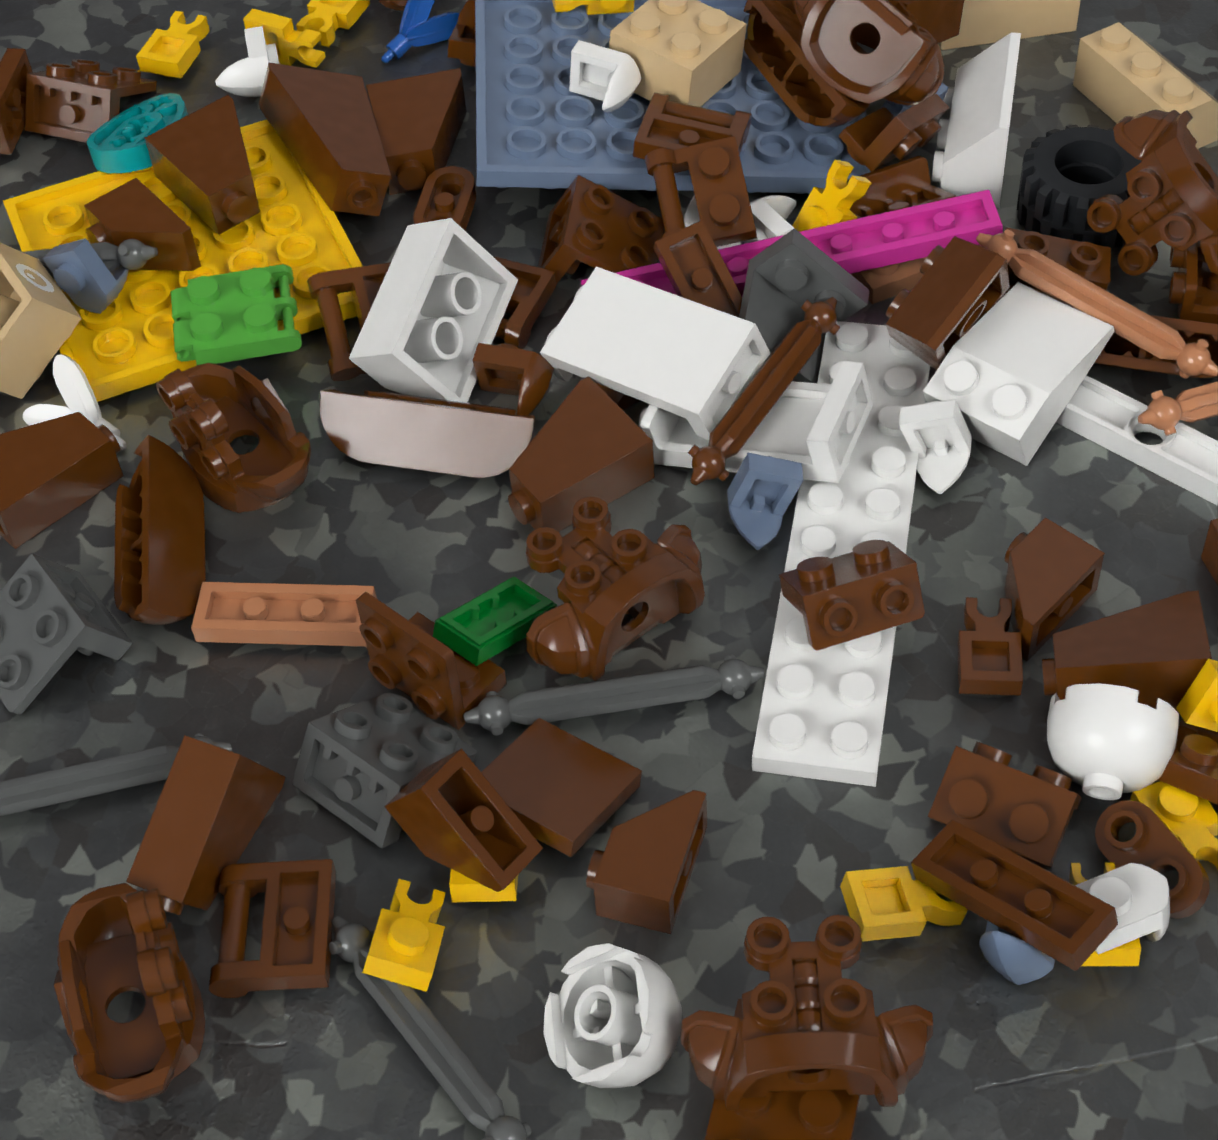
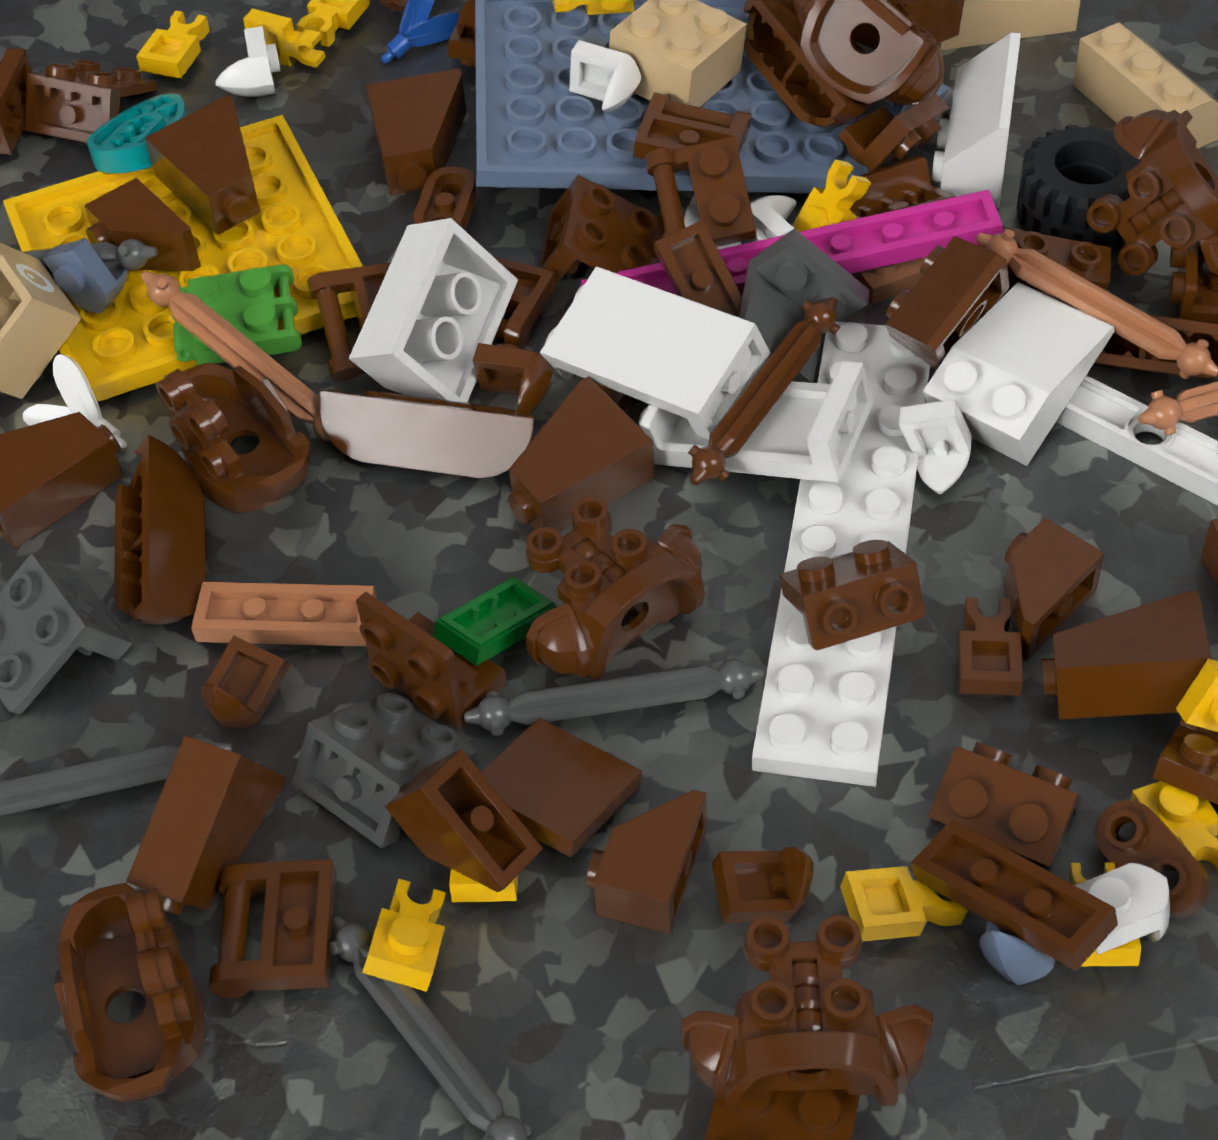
(235, 347): none -> nougat wheel
(242, 684): none -> reddish brown plate
(330, 134): reddish brown slope -> none
(612, 1018): white cylinder -> none
(762, 495): sand blue plate -> none
(762, 883): none -> reddish brown plate
(1110, 739): white cylinder -> none

